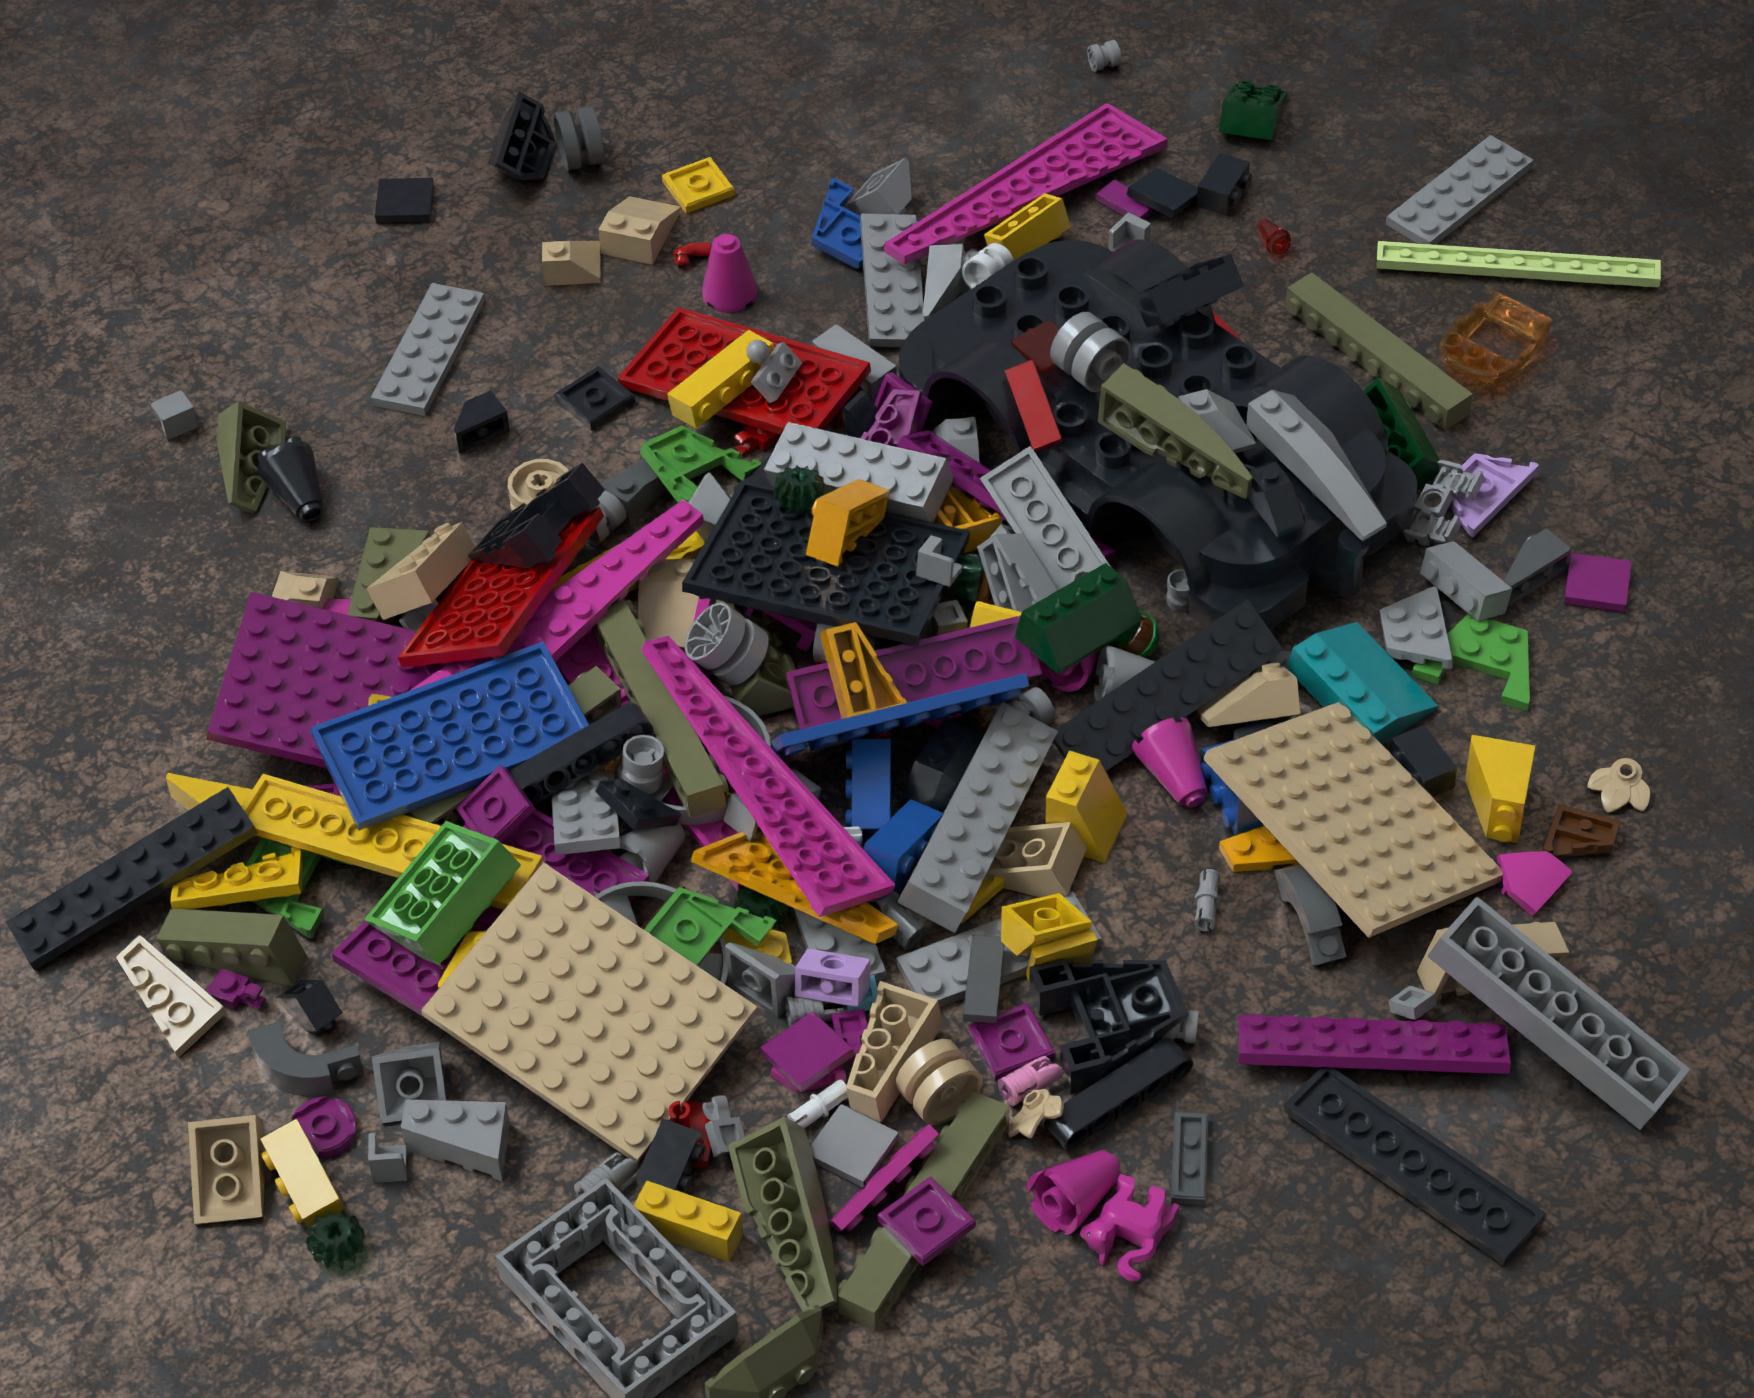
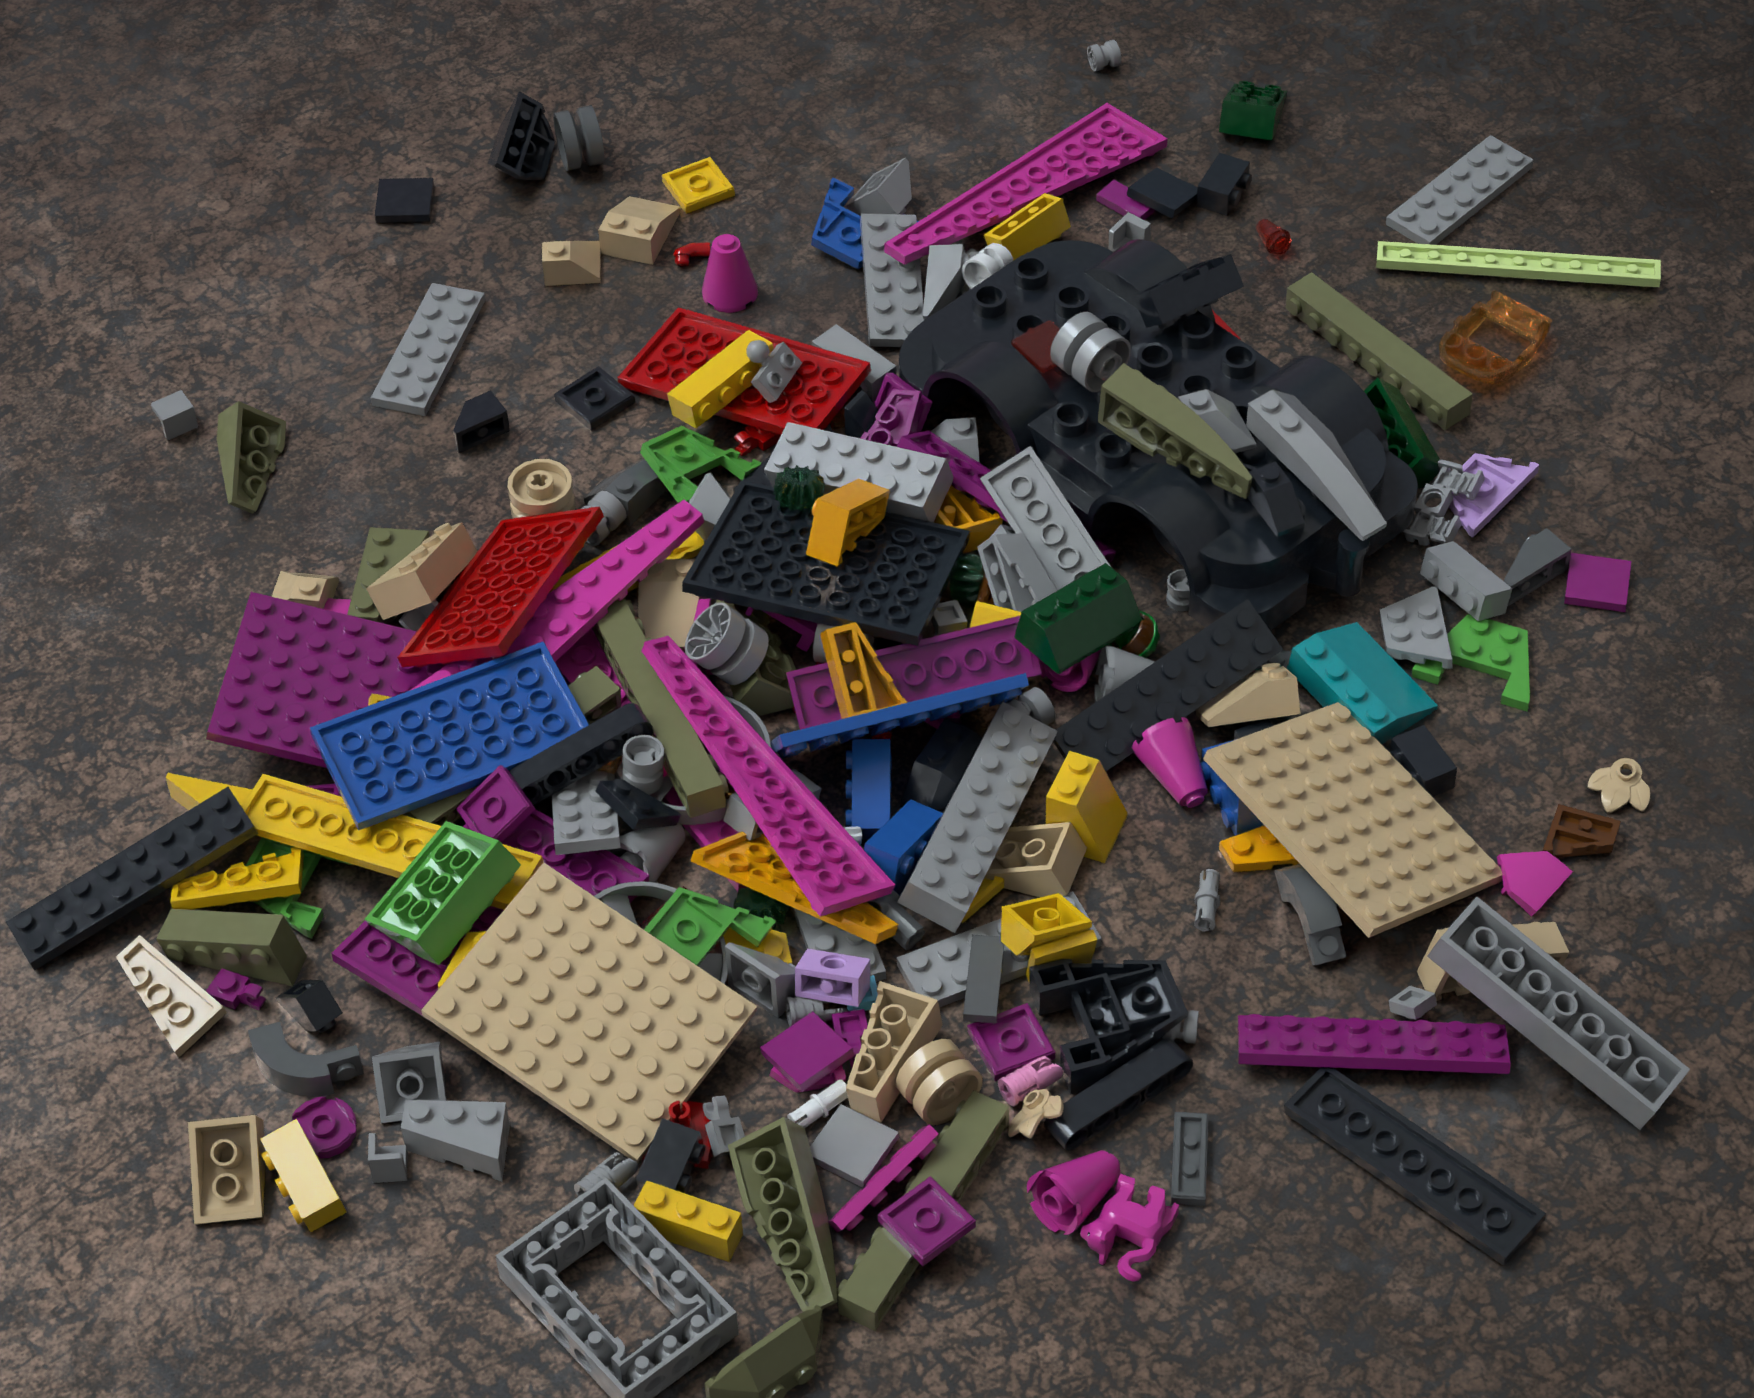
(293, 477): black cone -> none
(335, 1239): clear green gear -> none
(532, 530): black wedge -> none
(935, 566): light grey panel -> none
(1034, 406): red tile -> none
(1499, 784): yellow slope -> none

